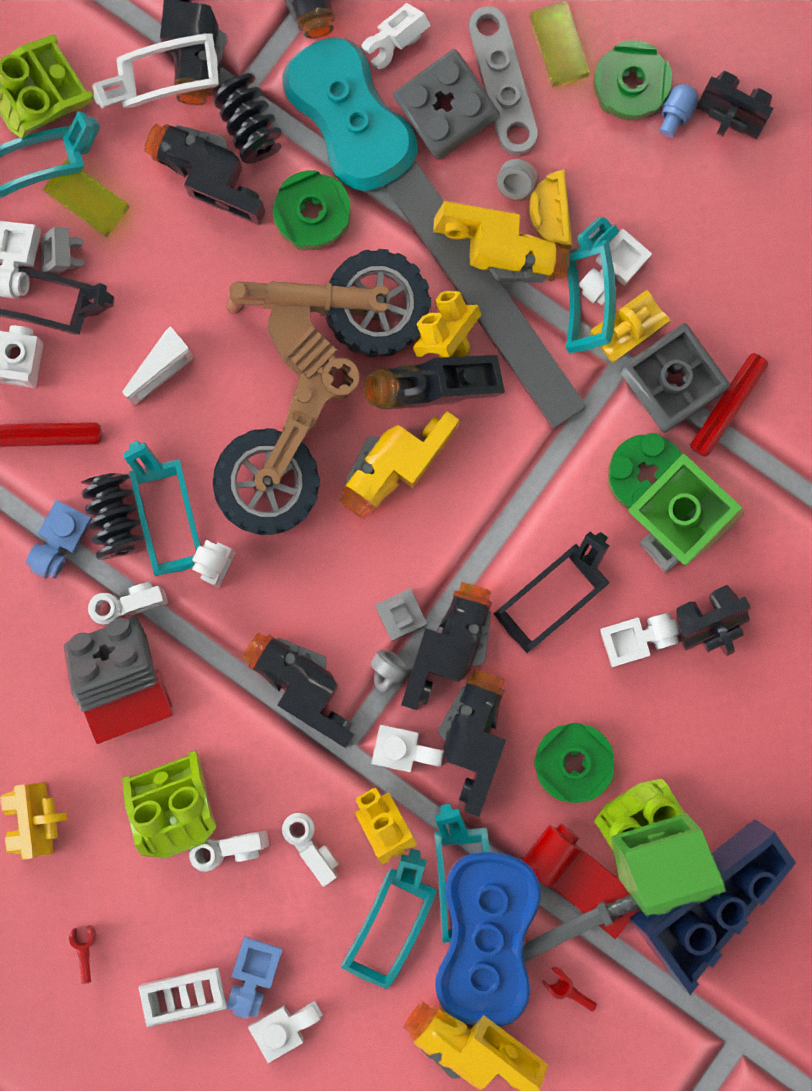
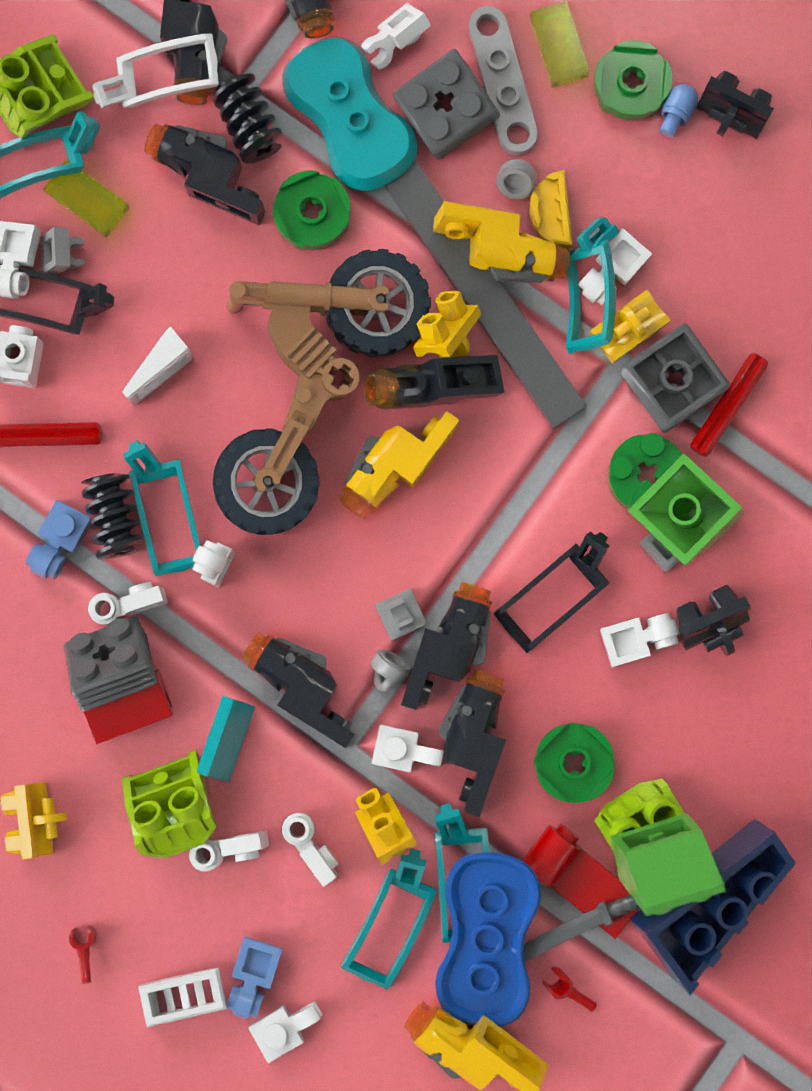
(225, 739): none -> teal tile

